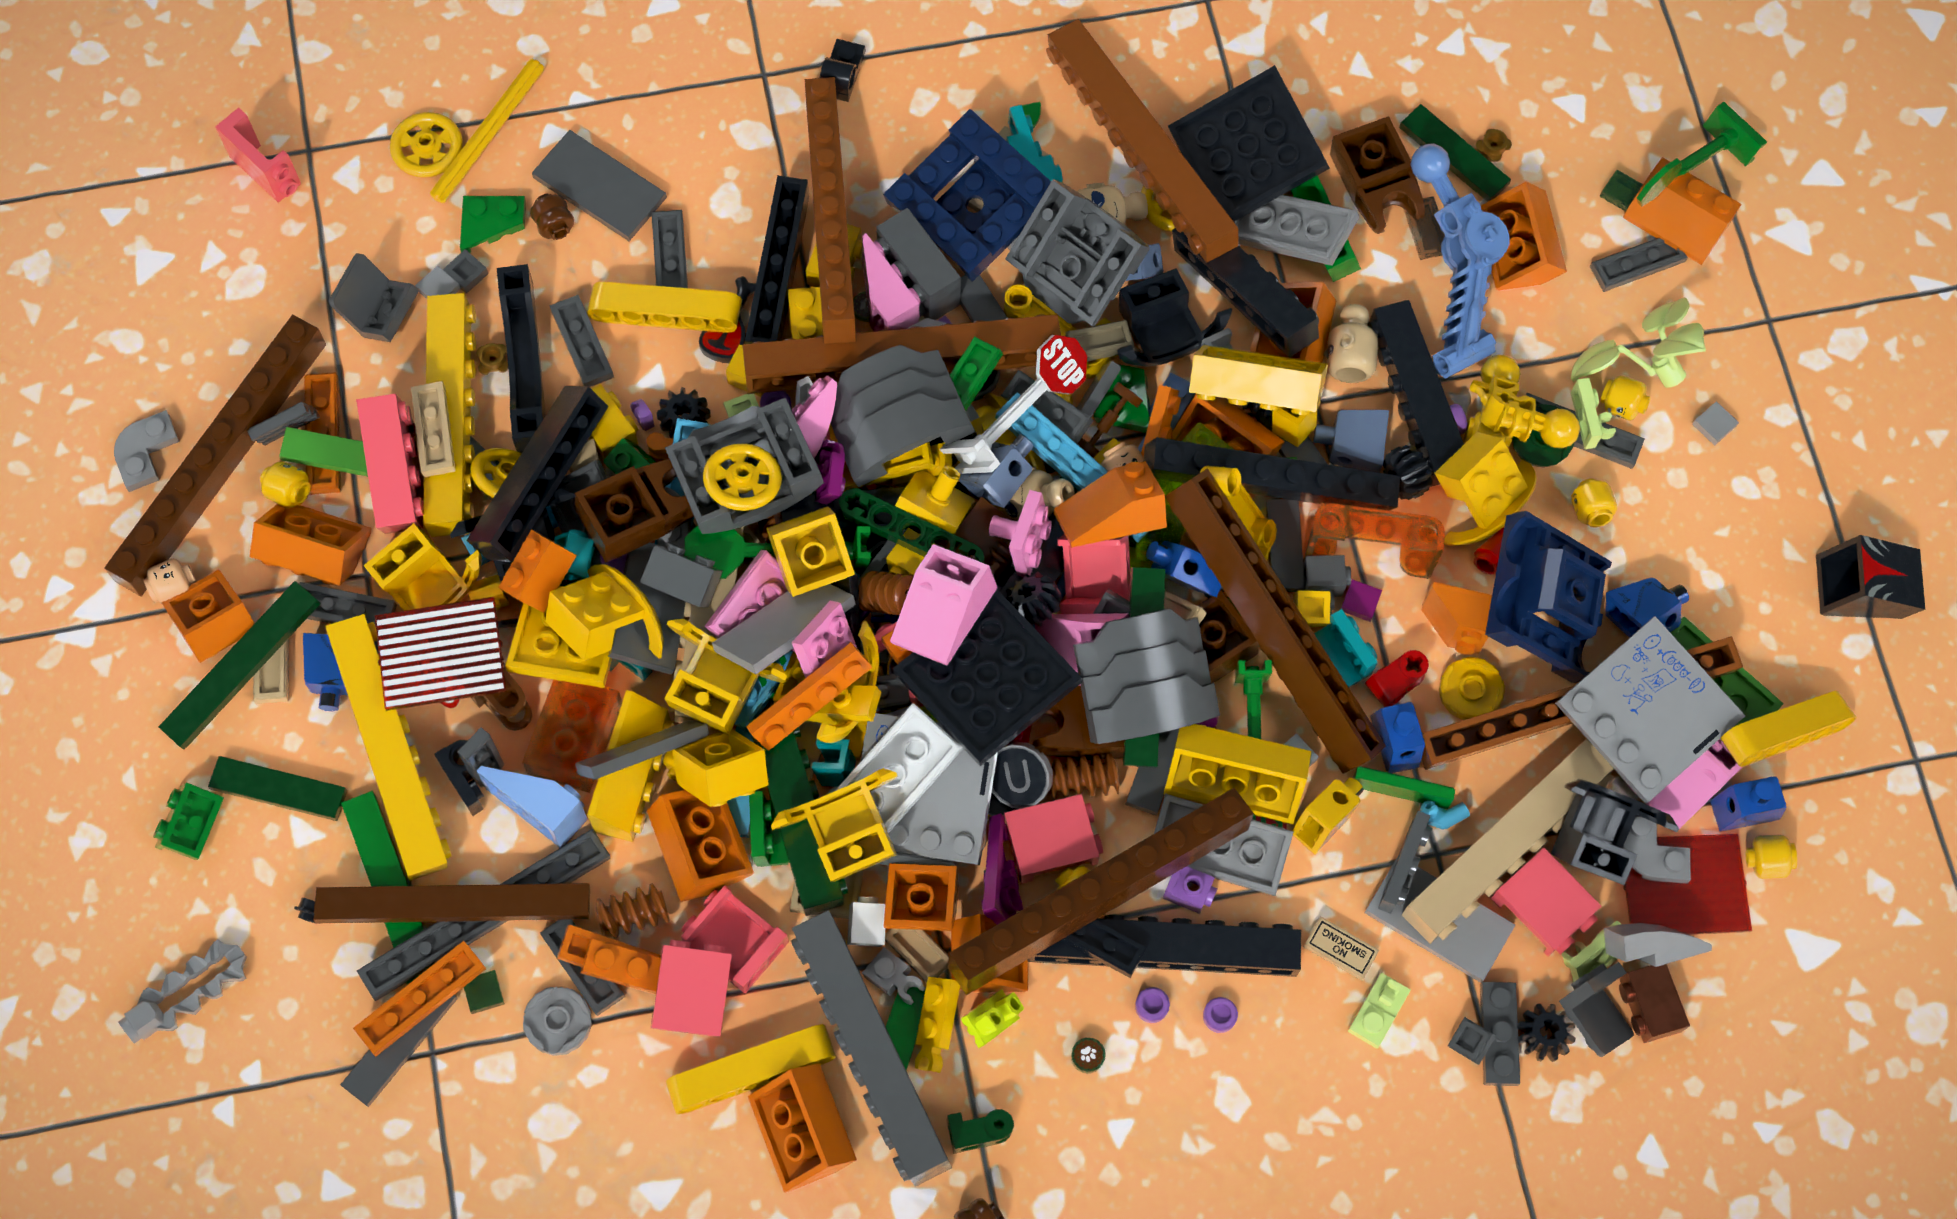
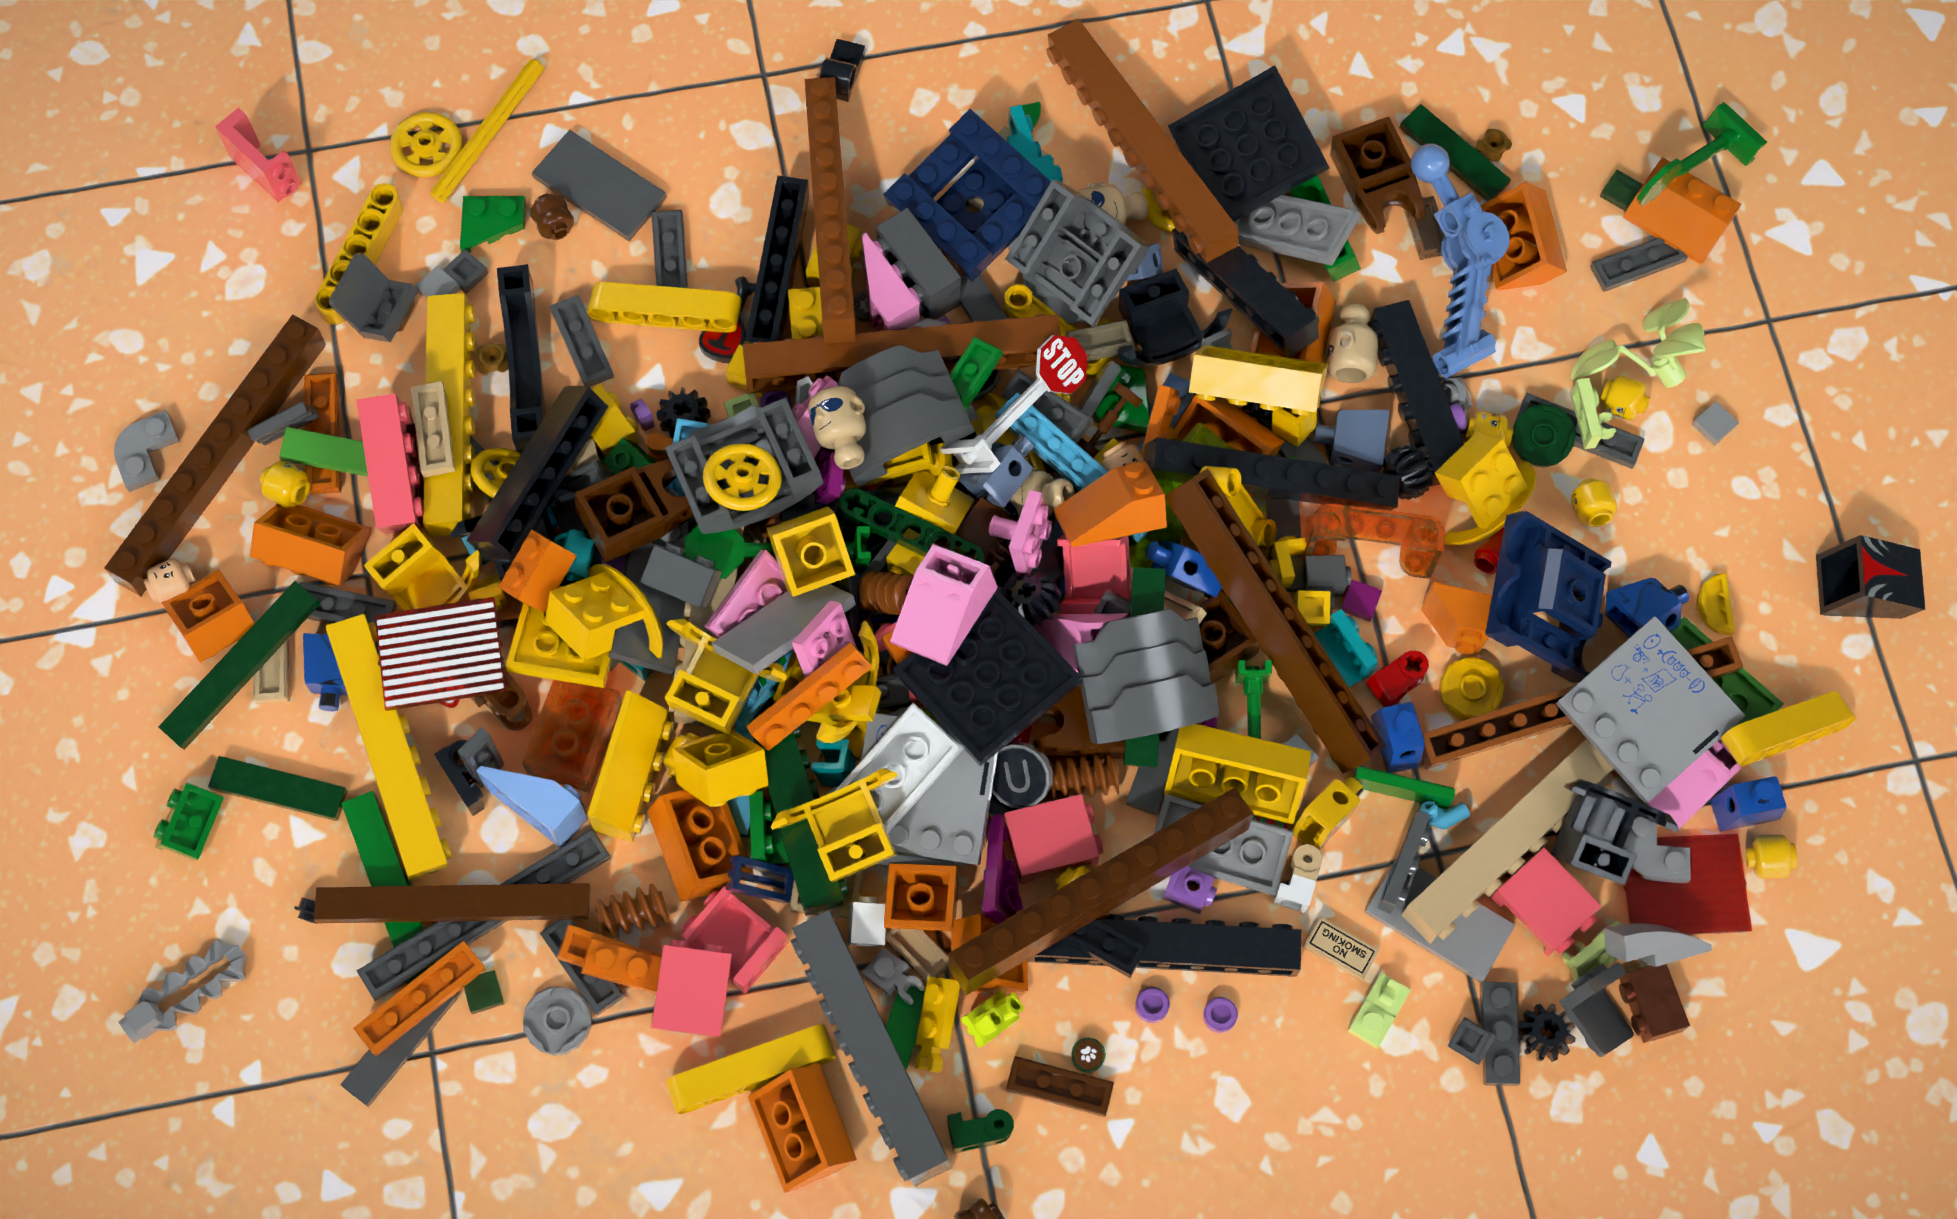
(362, 239): none -> yellow beam
(642, 749): dark grey tile -> none
(736, 875): none -> dark blue tile
(839, 424): none -> tan piece
(1059, 1086): none -> reddish brown tile
(1281, 557): none -> yellow bracket
(1305, 869): none -> leg
(1456, 392): none -> light grey plate
(1515, 414): yellow piece -> none
(1715, 605): none -> yellow tile

